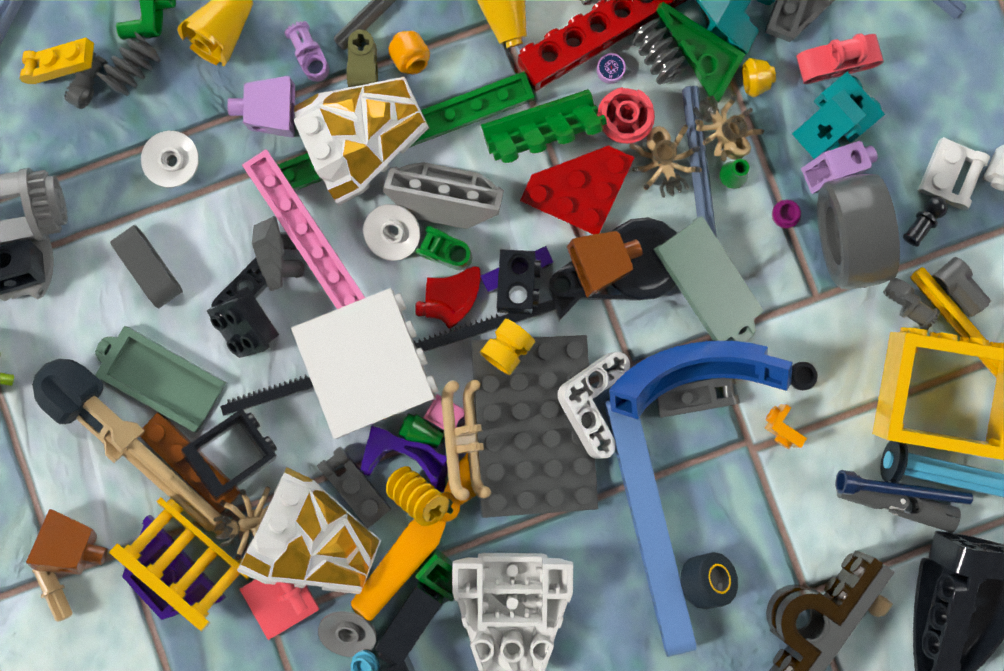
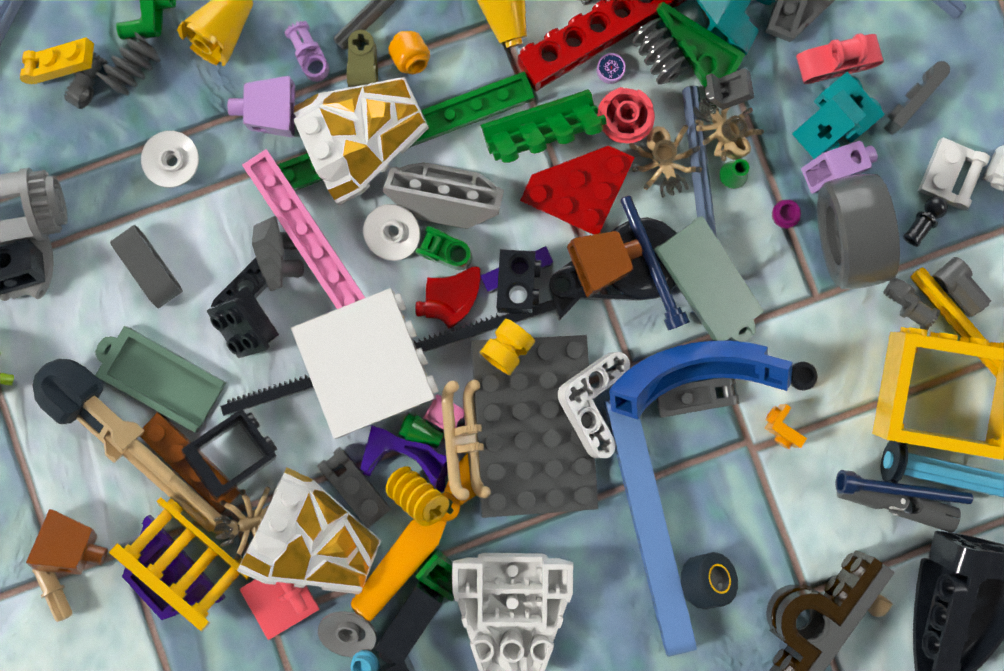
(674, 315): none -> dark blue piece
(729, 89): none -> dark grey bracket
(757, 76): yellow cone -> none
(917, 96): none -> dark grey plate

